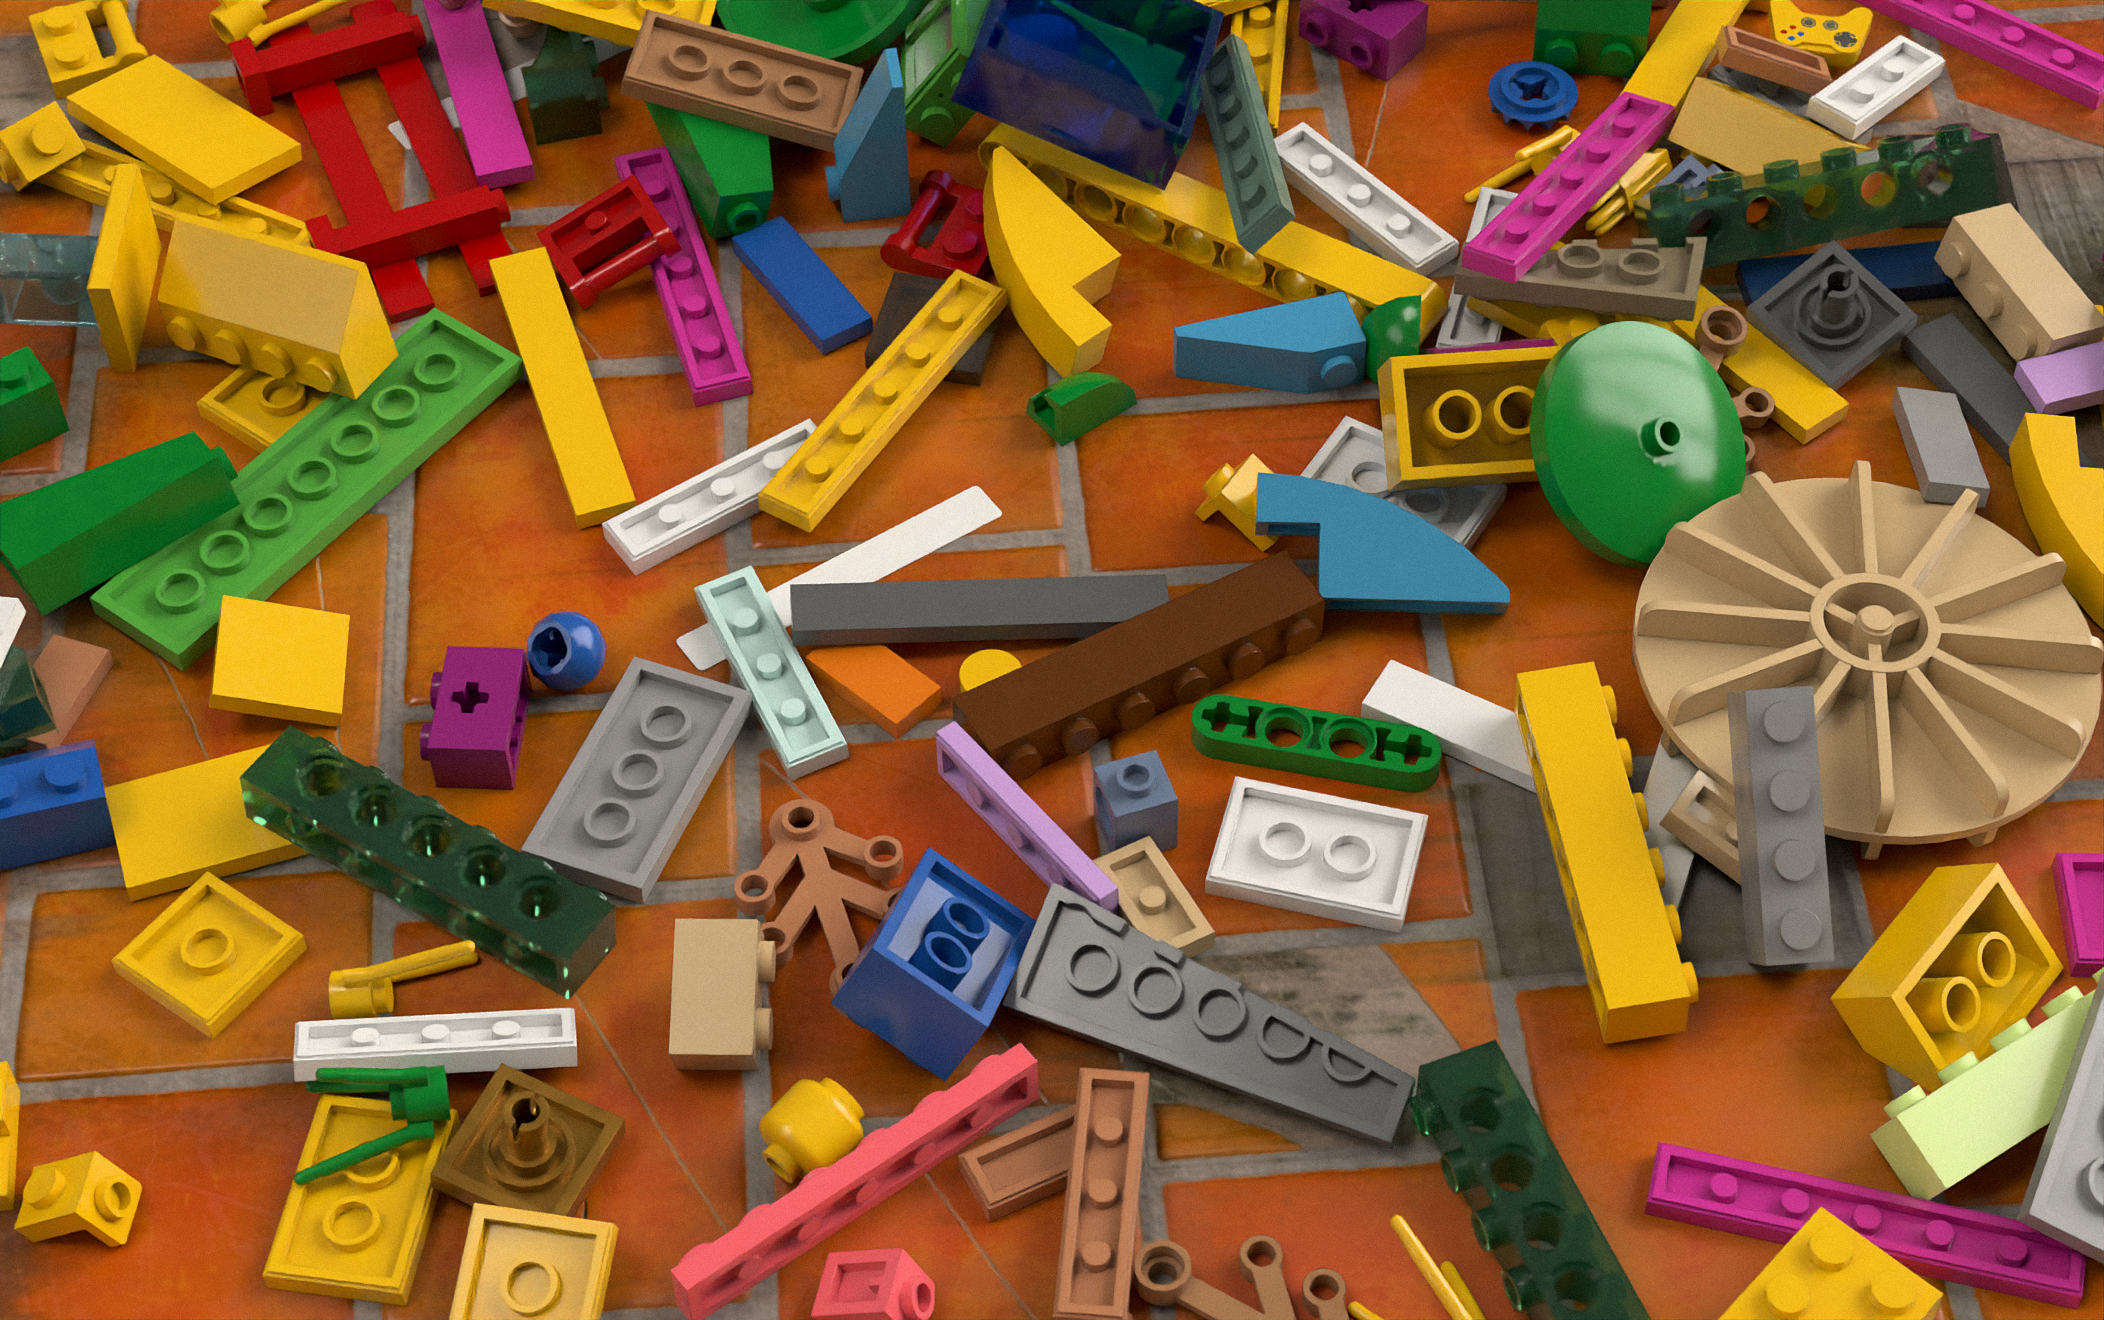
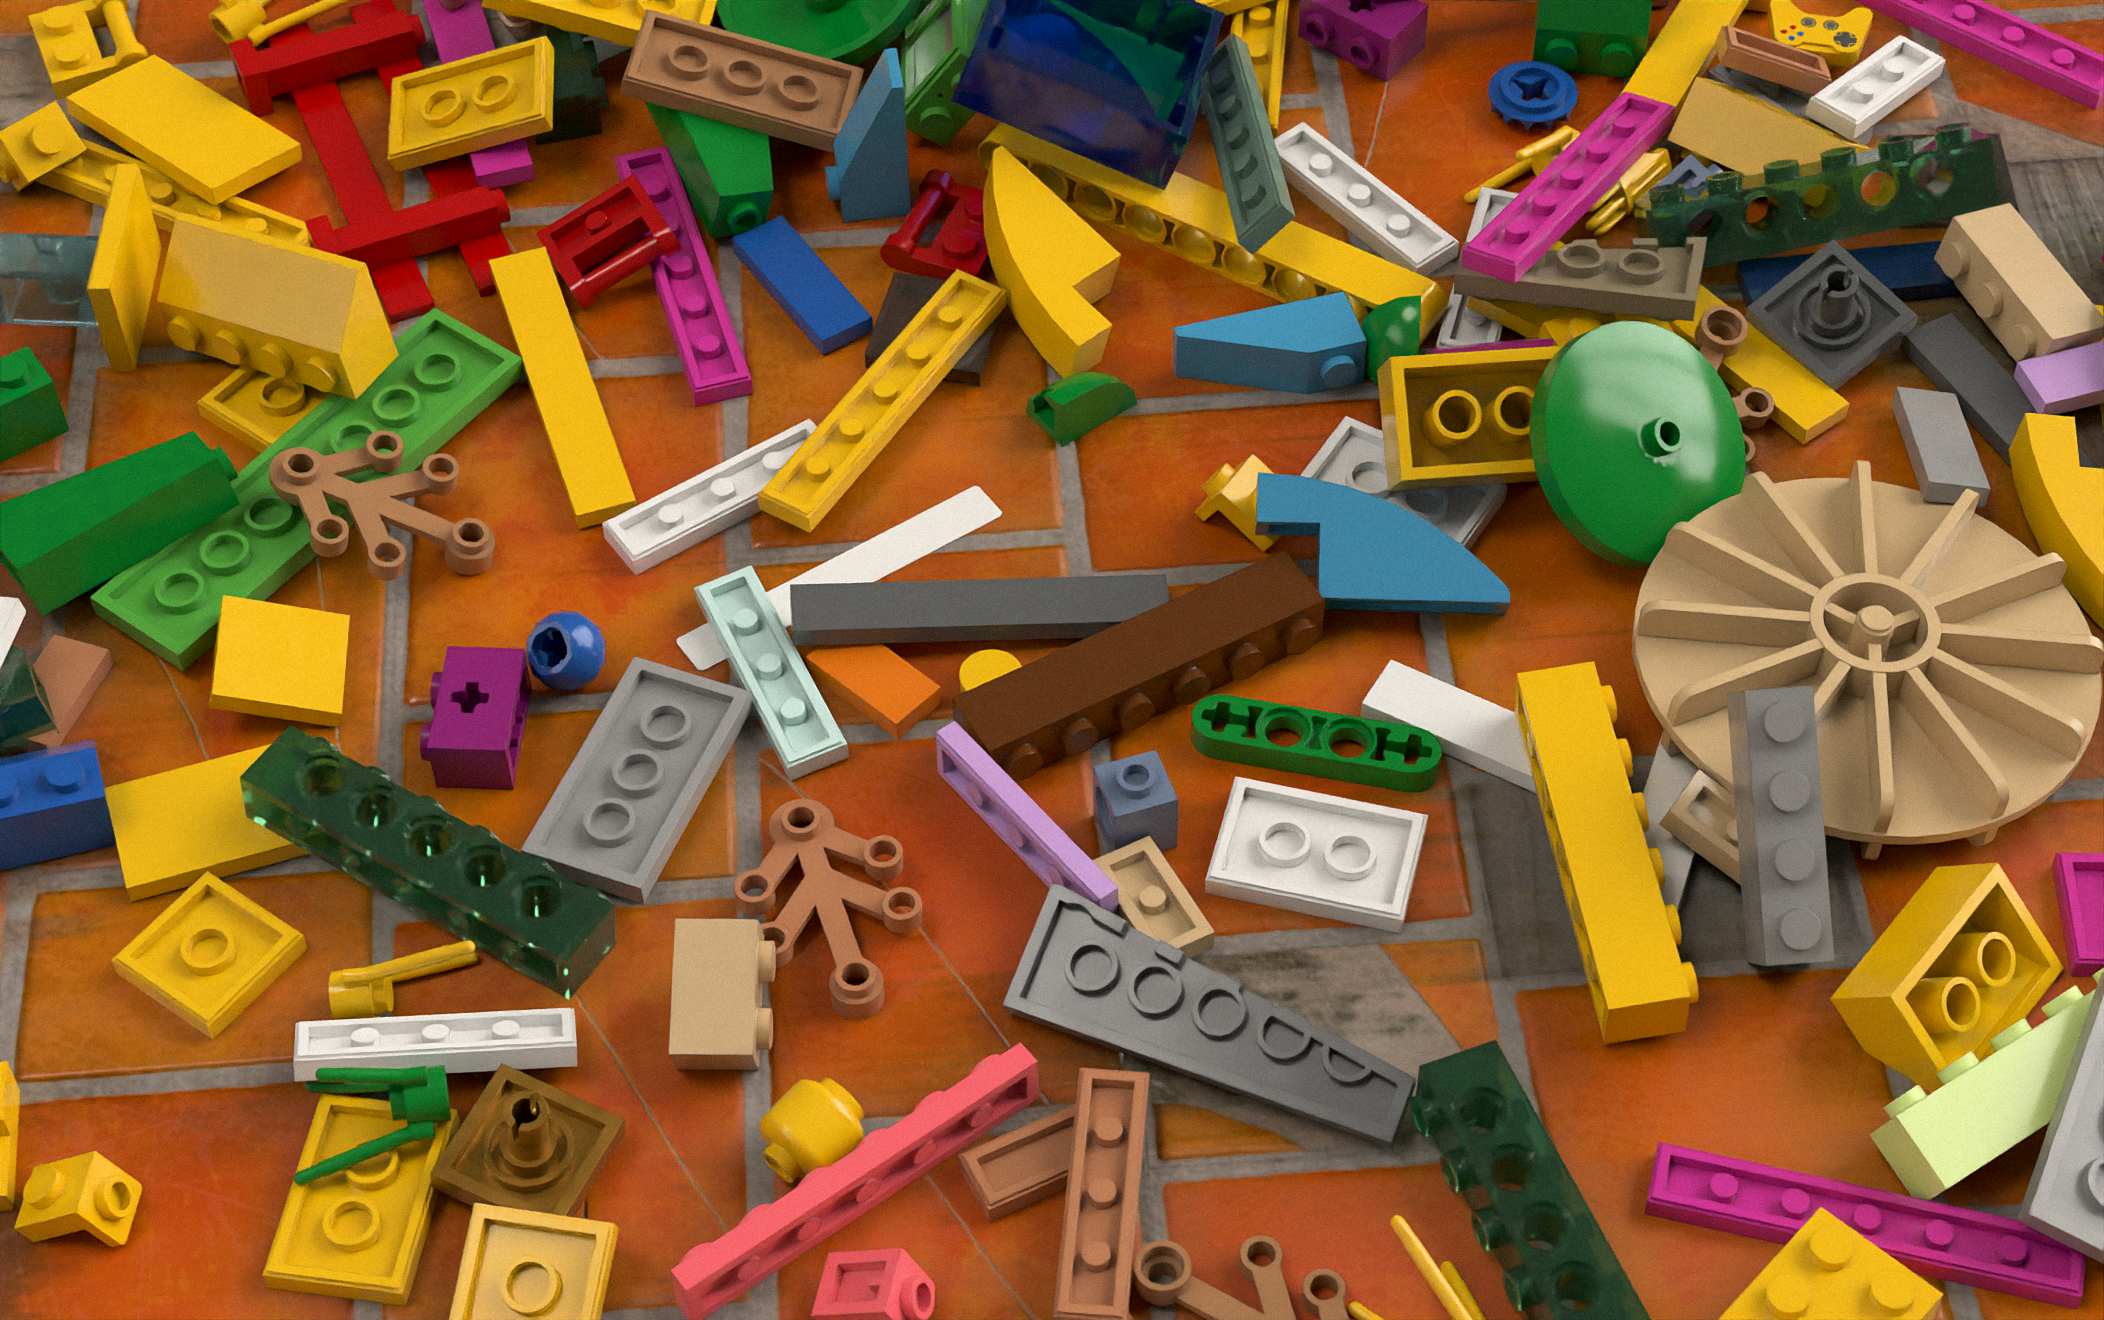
(378, 502): none -> medium nougat plant
(471, 104): none -> yellow tile
(936, 965): blue slope -> none

